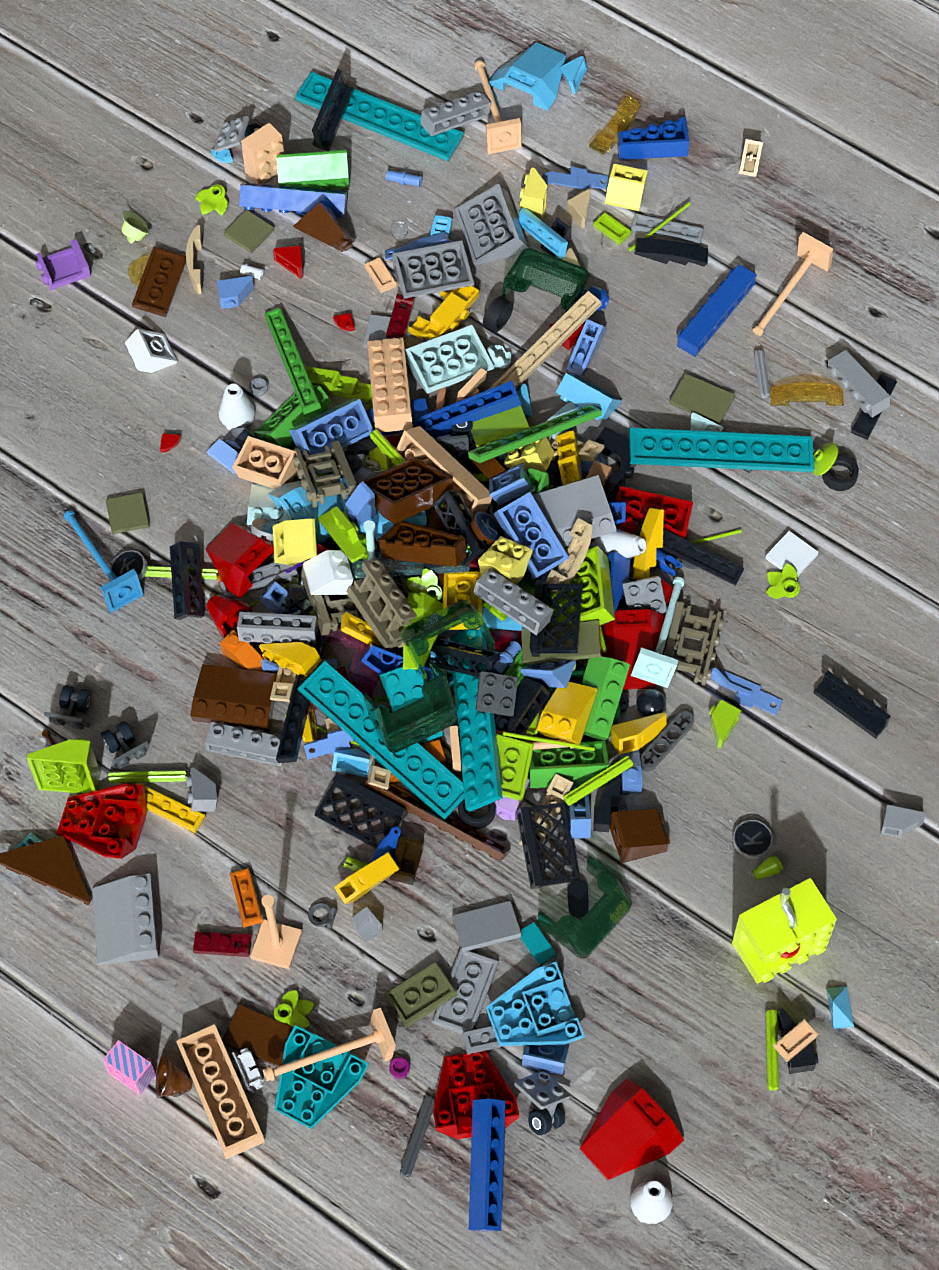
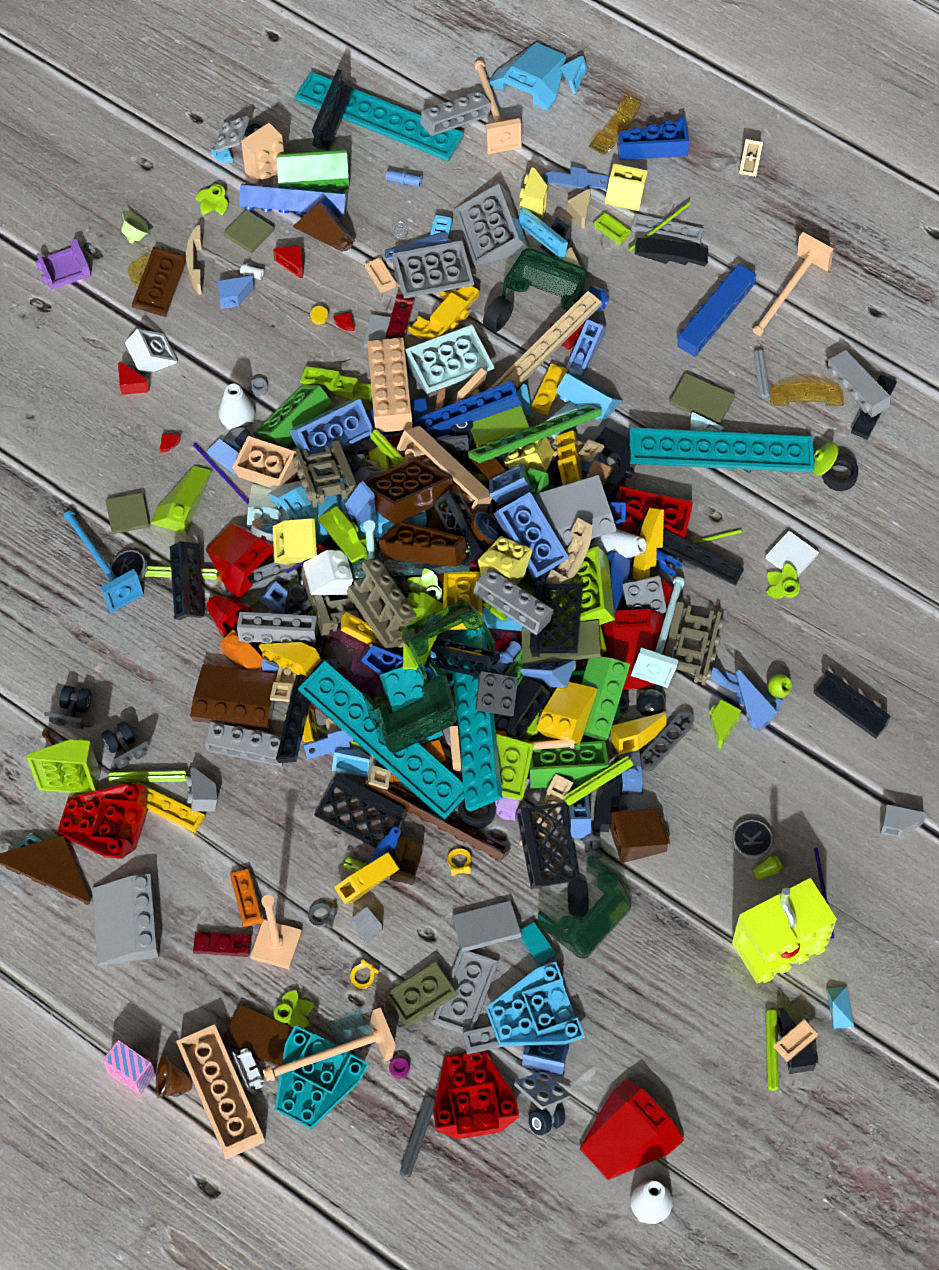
(131, 381): none -> red slope
(181, 503): none -> lime wedge
(221, 473): none -> dark purple piece
(292, 361): bright green tile -> none
(319, 315): none -> yellow tile
(350, 1029): none -> clear light blue piece
(373, 970): none -> yellow piece
(454, 869): none -> yellow piece
(486, 1165): blue brick -> none
(499, 357): light aqua hair -> none
(547, 392): none -> yellow plate
(548, 741): lime piece -> none
(592, 841): none -> dark grey bush
(756, 707): none -> medium blue slope
(779, 685): none -> lime piece
(821, 879): none -> dark purple piece

